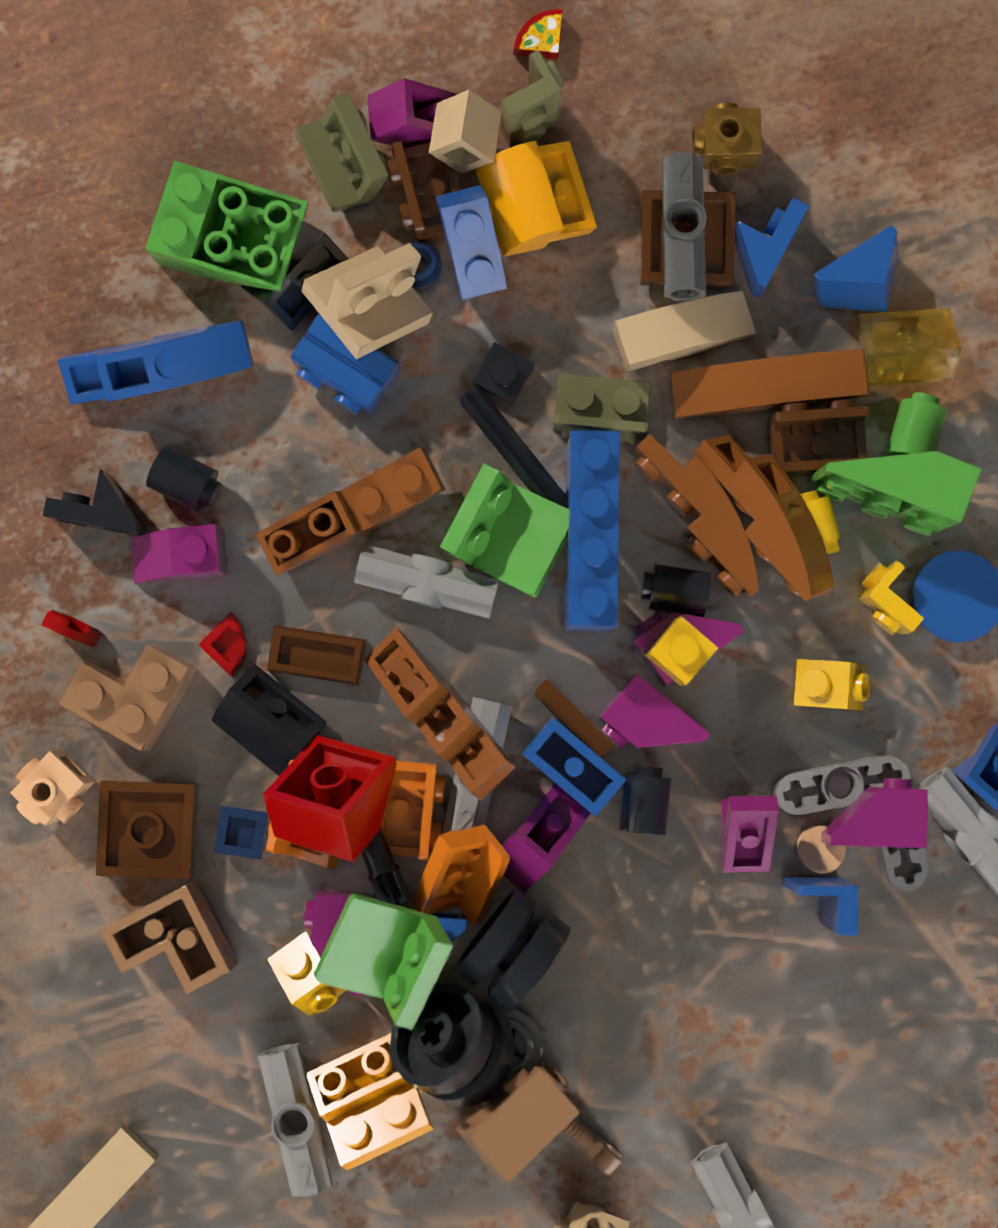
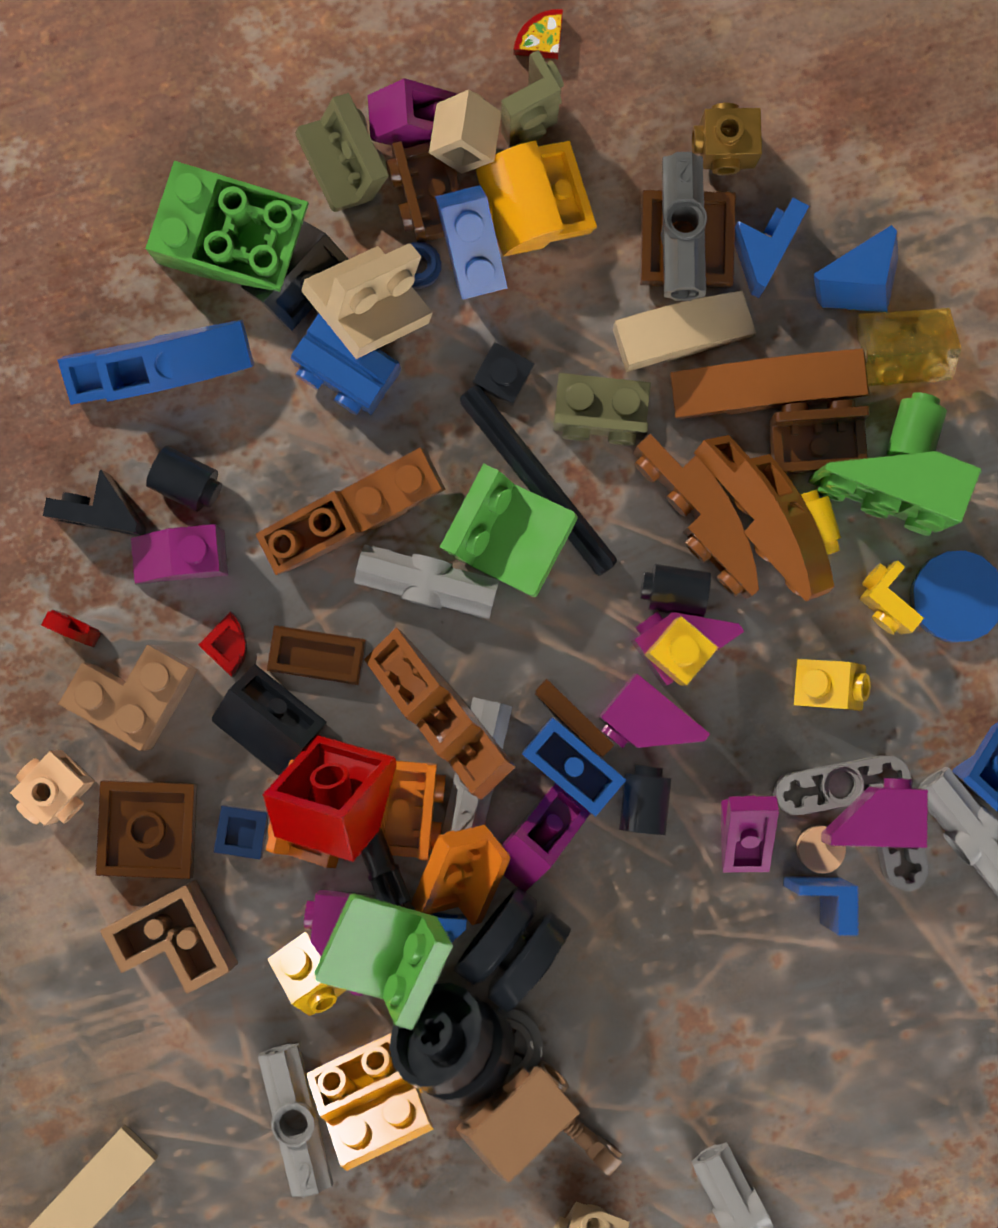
(593, 531): blue arch -> none

